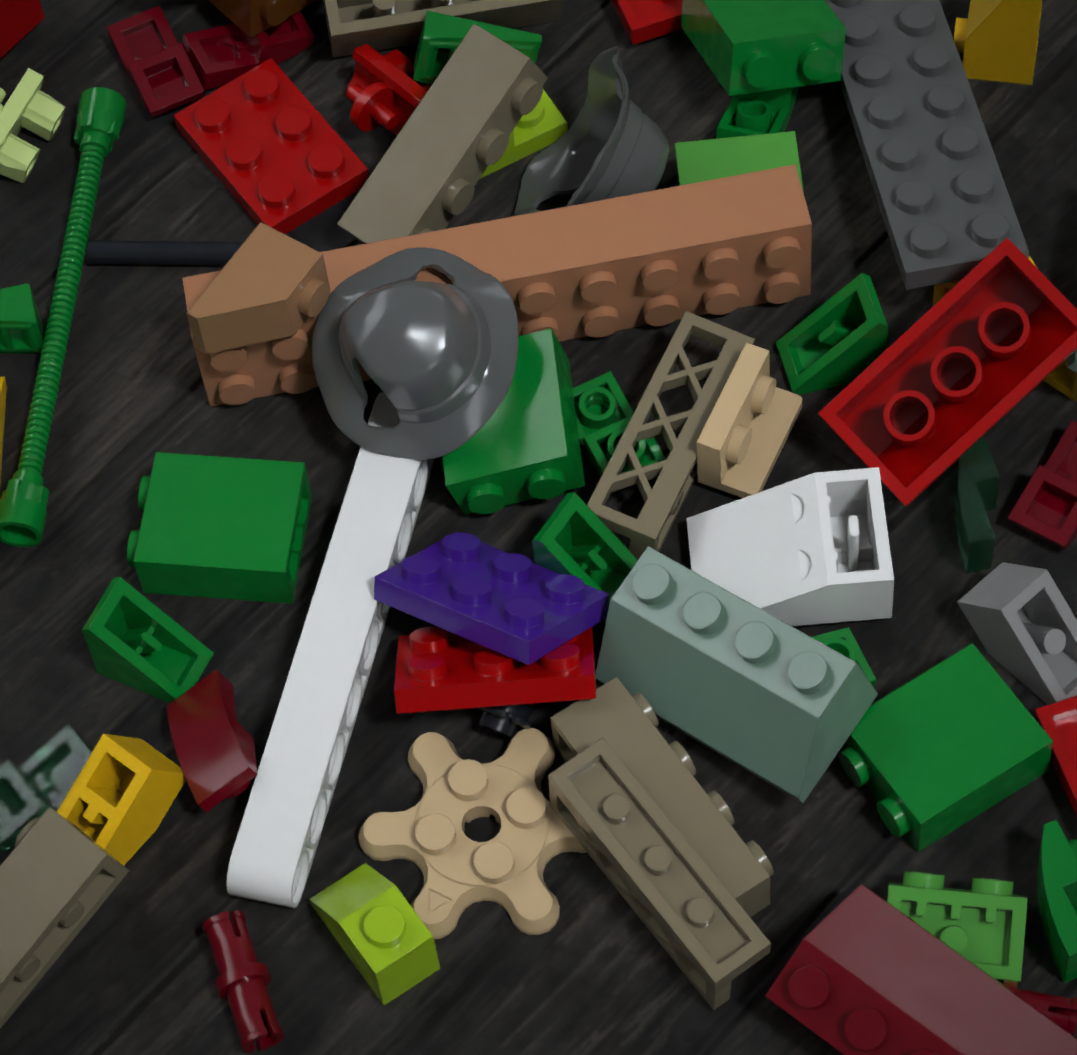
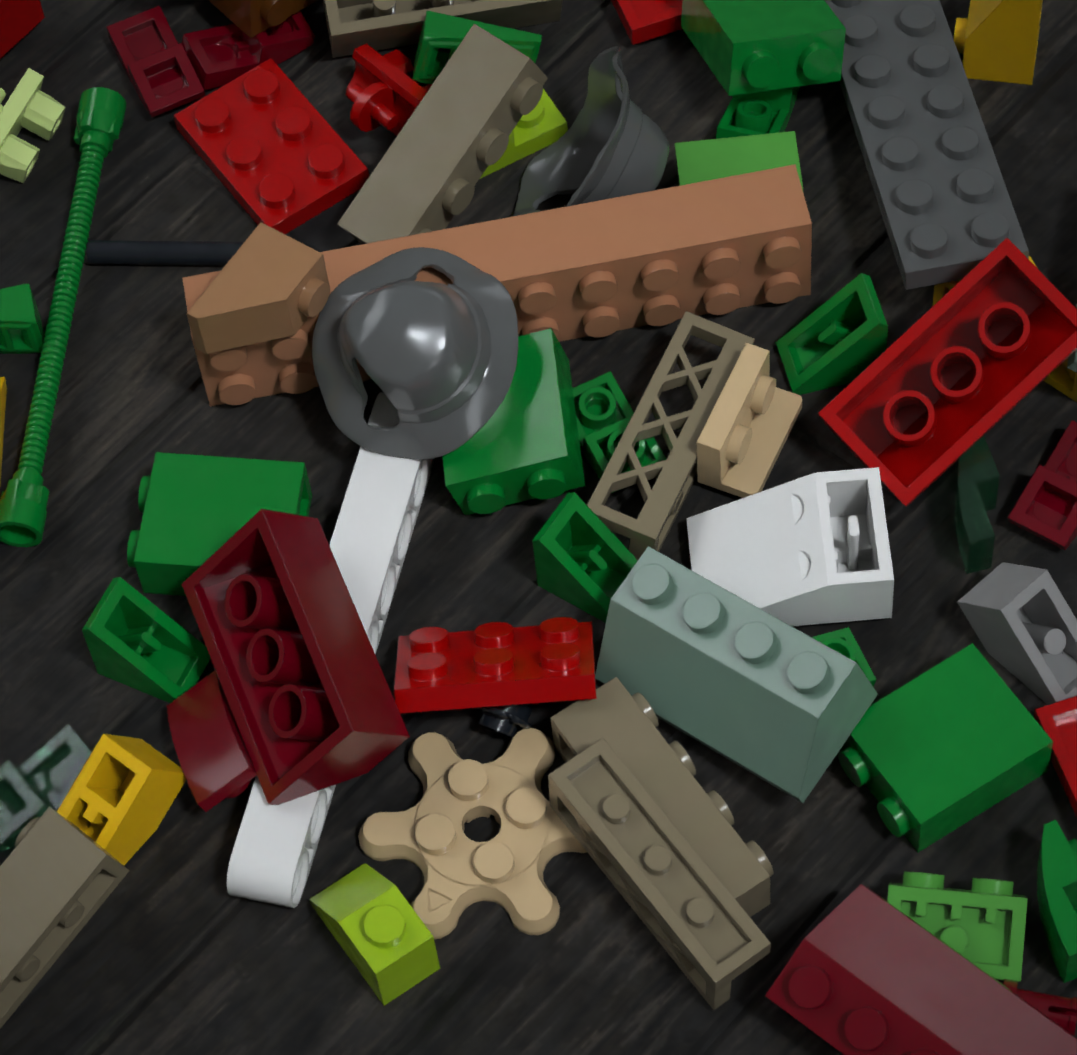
(243, 981): dark red pin -> none
(293, 657): none -> dark red slope
(492, 597): dark purple plate -> none

